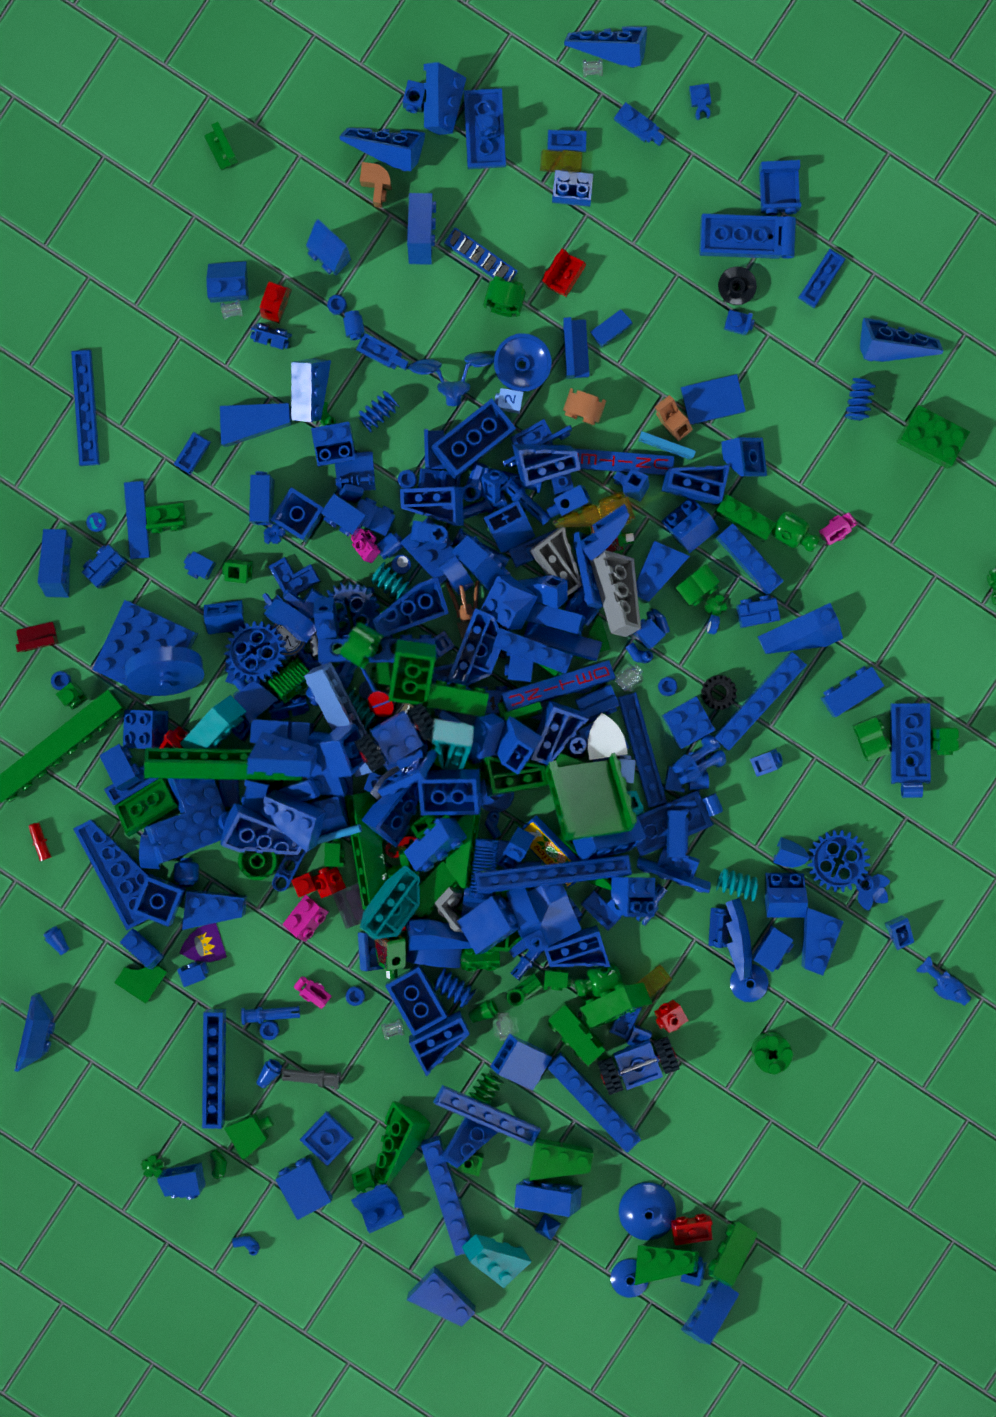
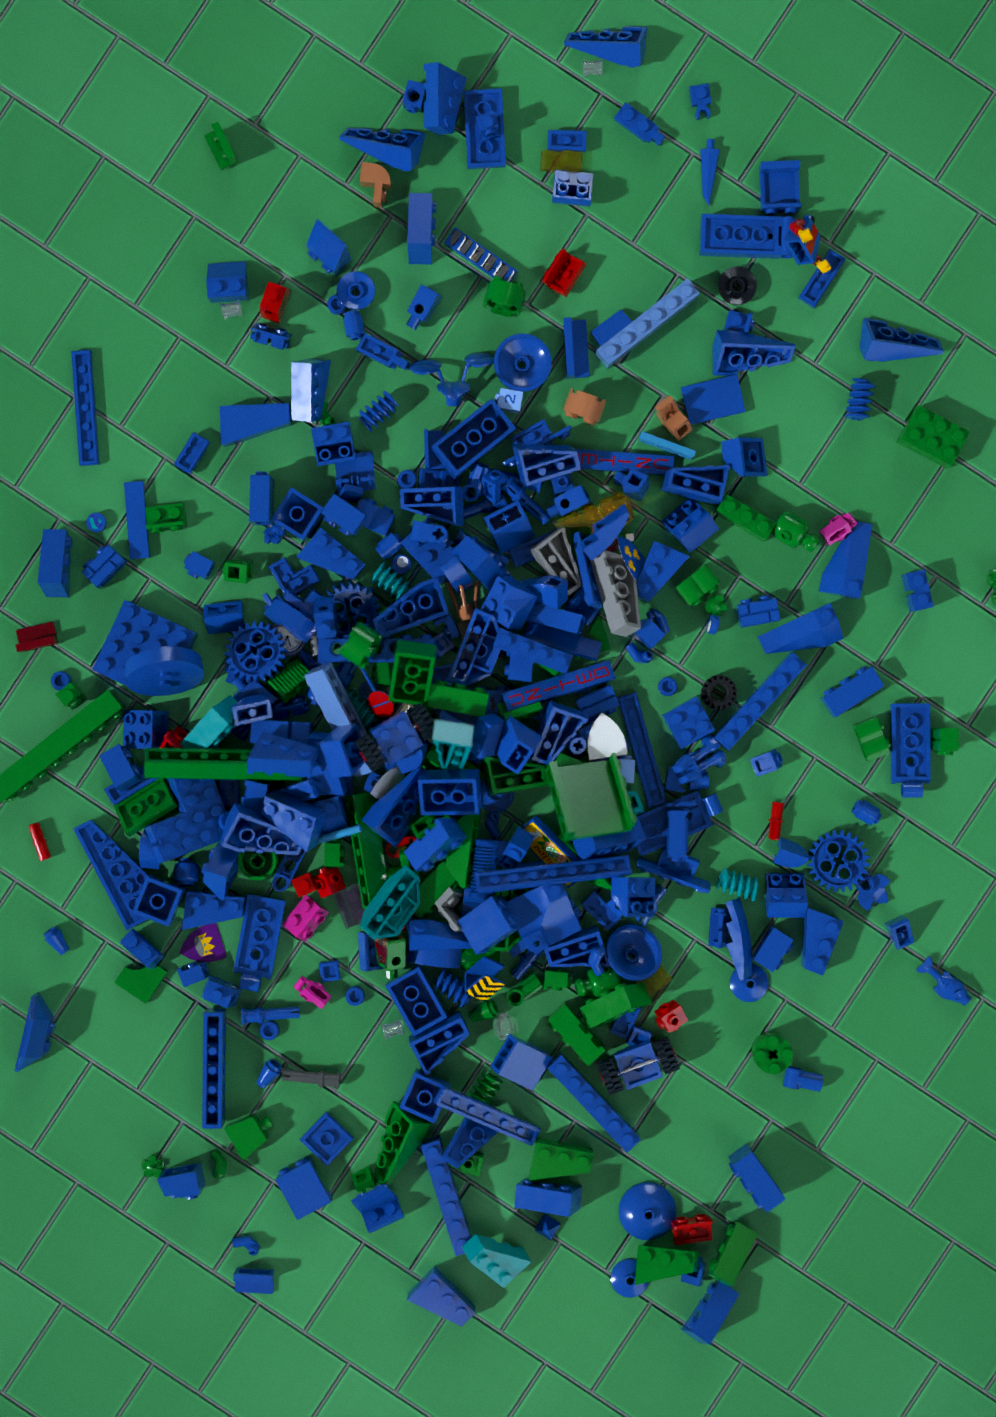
(220, 870): none -> blue slope
(221, 992): none -> blue torso
(251, 709): none -> blue slope
(254, 1280): none -> blue panel
(258, 932): none -> blue hinge
(329, 971): none -> blue tile
(331, 555): none -> blue wedge
(353, 281): none -> blue dish
(365, 545): dark pink piece -> none
(405, 778): blue wing -> none
(421, 1094): none -> blue brick
(426, 298): none -> blue torso
(450, 628): none -> blue bracket
(483, 975): none -> piece
(523, 908): blue slope -> none
(594, 960): none -> blue arm
(629, 677): clear head -> none
(631, 555): none -> blue sticker
(638, 943): none -> blue dish
(647, 323): none -> medium blue brick
(709, 161): none -> blue bar
(743, 351): none -> blue wedge
(749, 559): blue brick -> none
(755, 1178): none -> blue brick
(775, 821): none -> red axle
(797, 1078): none -> blue piece
(803, 243): none -> torso
(847, 566): none -> blue wedge
(866, 812): none -> blue brick
(918, 583): none -> blue piece

